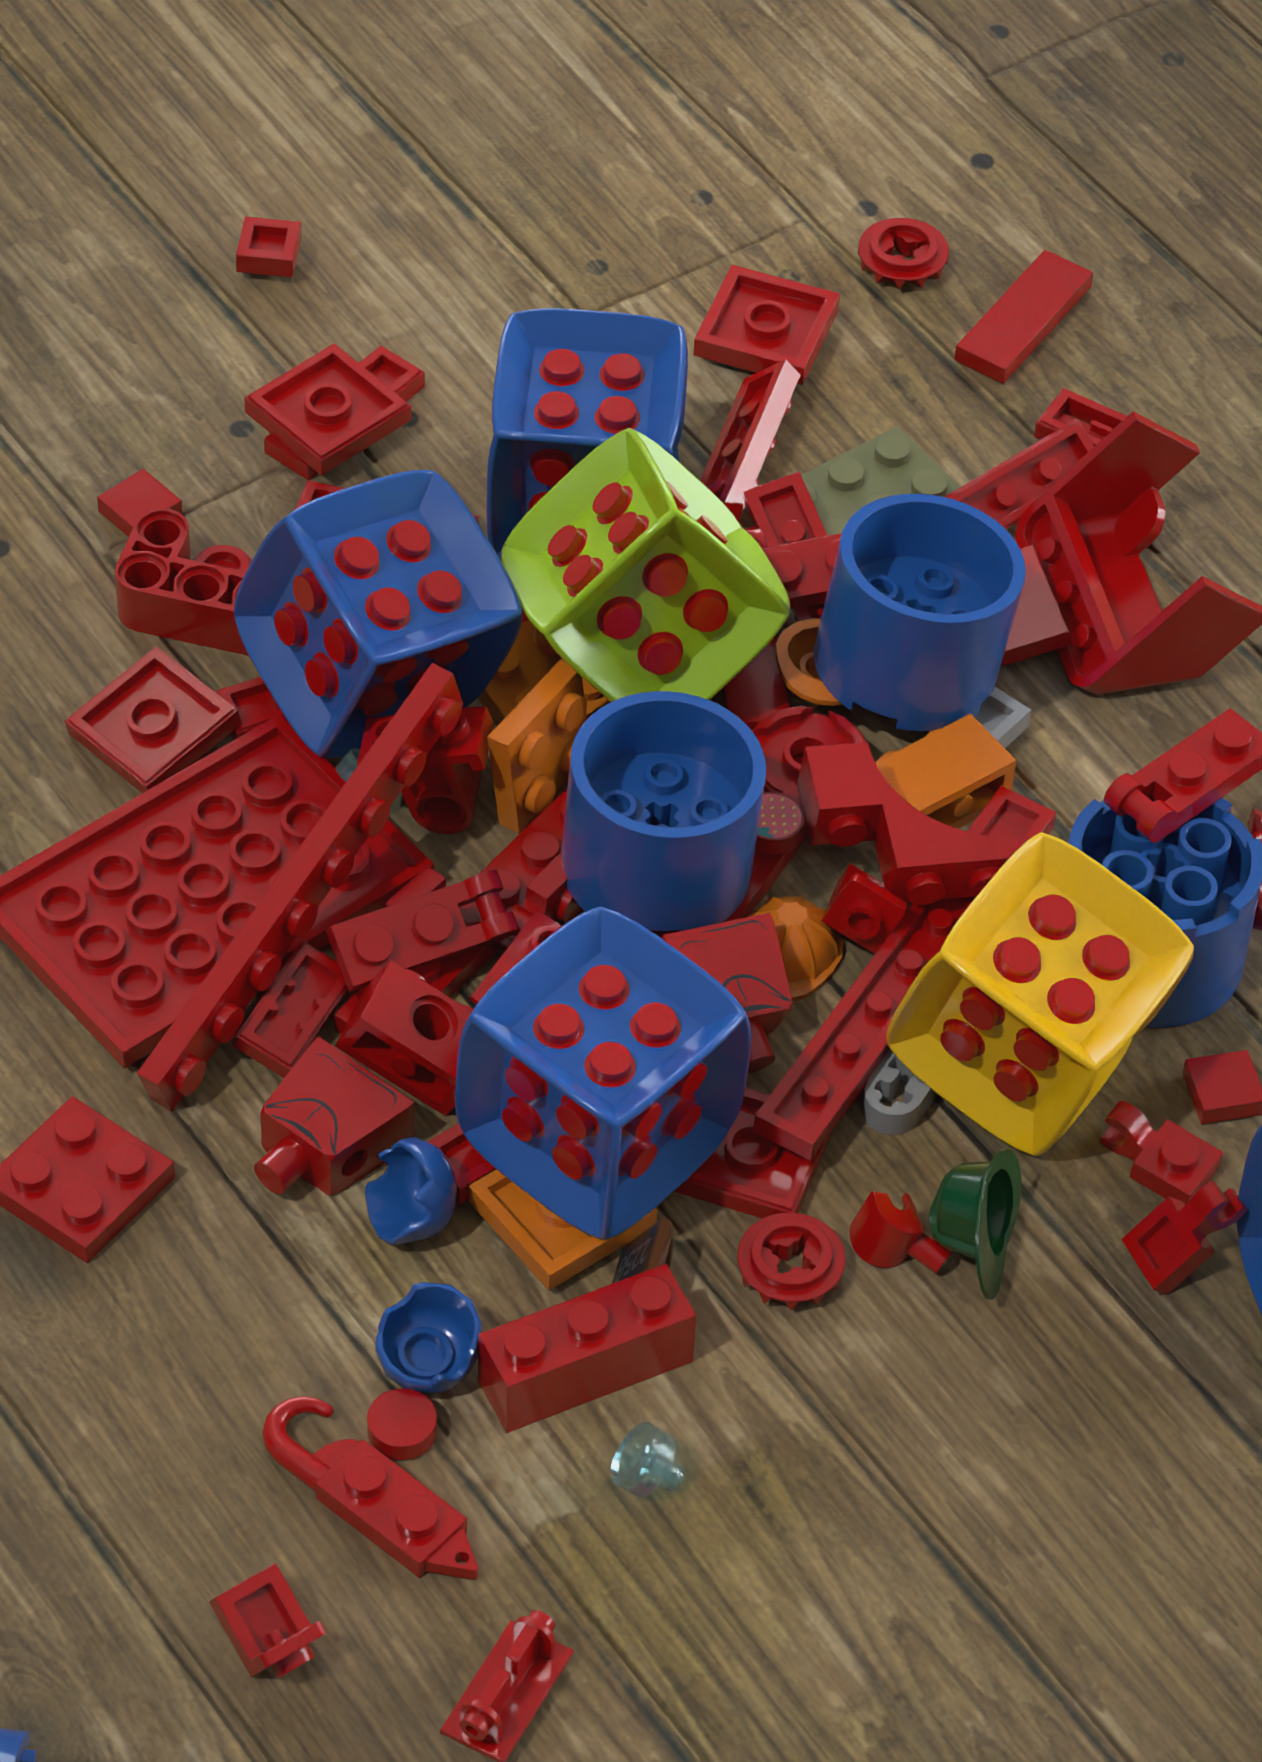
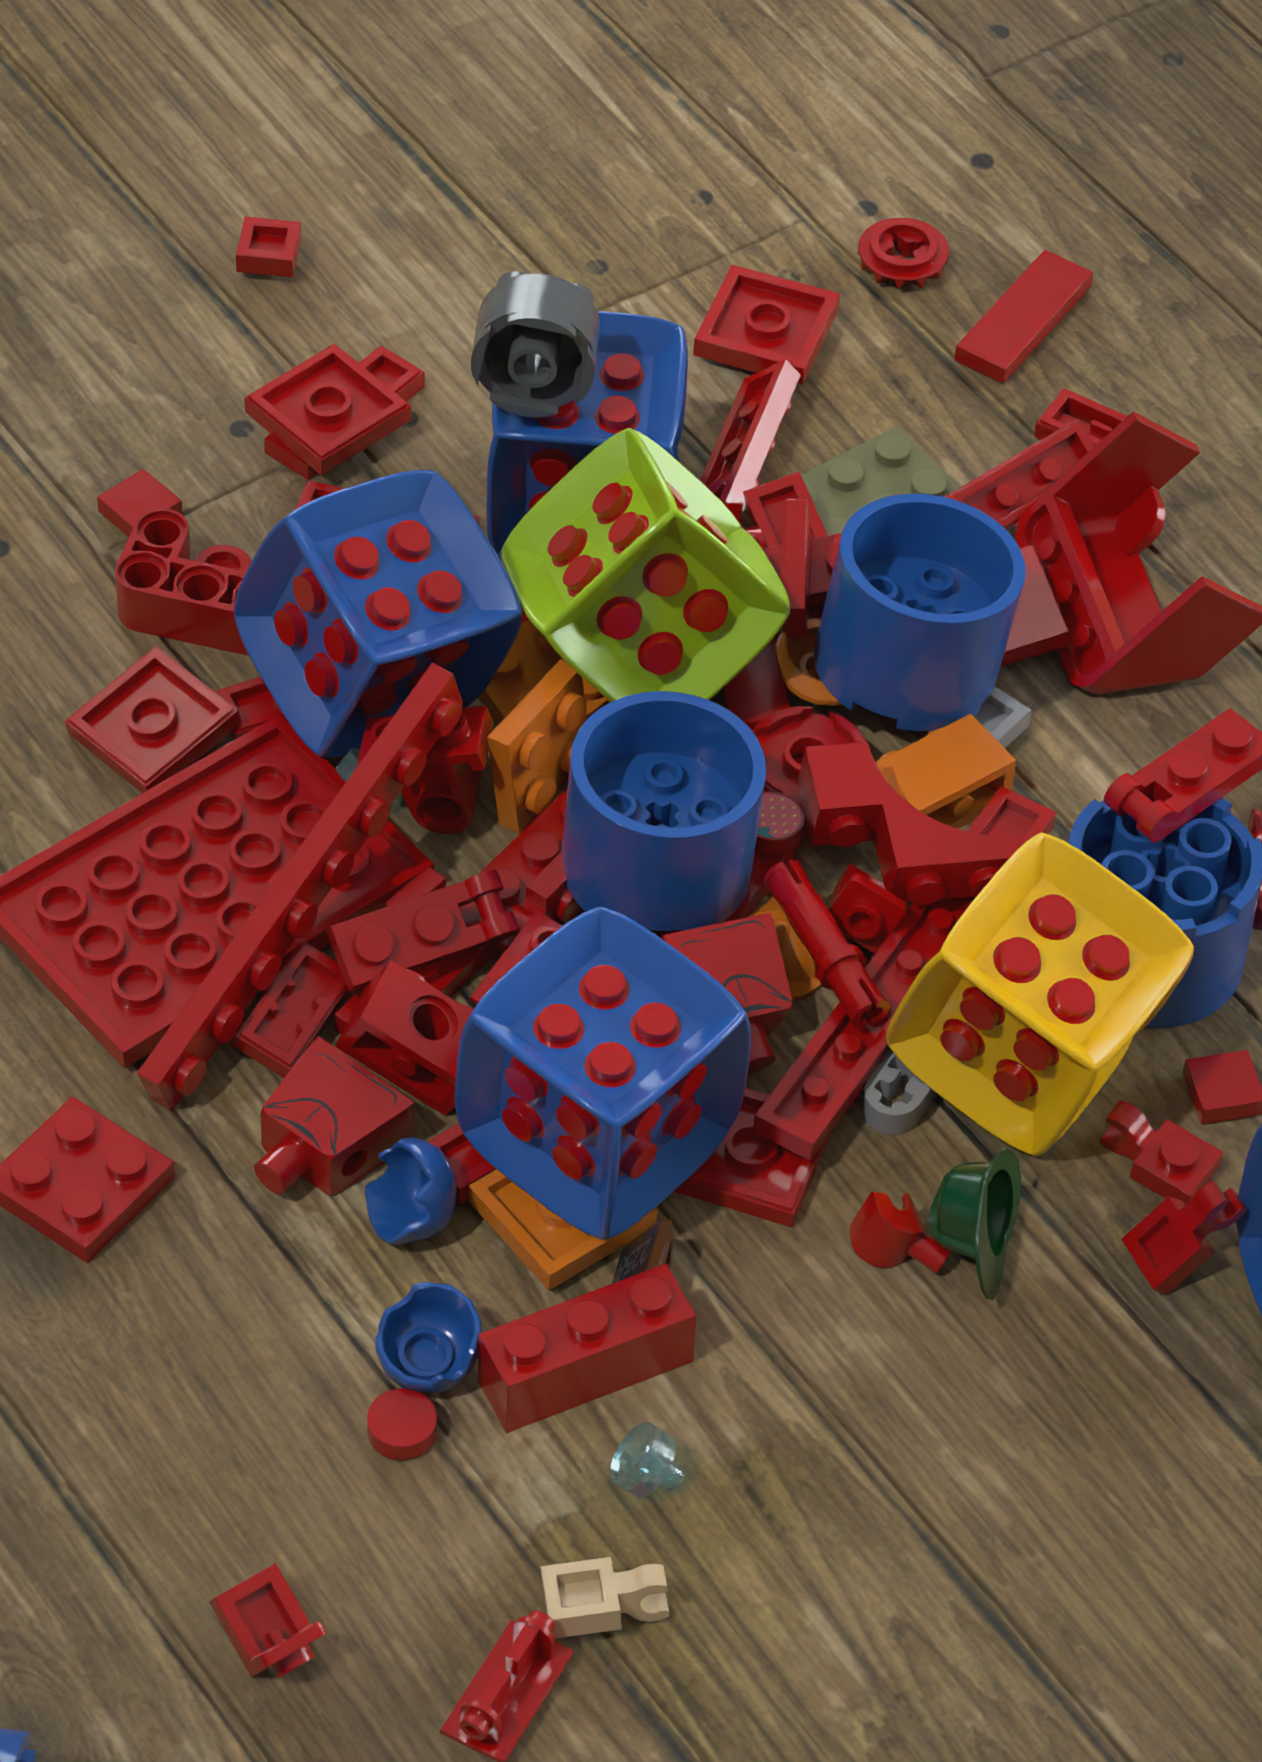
(374, 1495): red plate -> none
(536, 343): none -> dark grey brick
(591, 1597): none -> tan plate
(780, 1238): red gear -> none
(796, 564): none -> red tile
(838, 962): none -> red pin

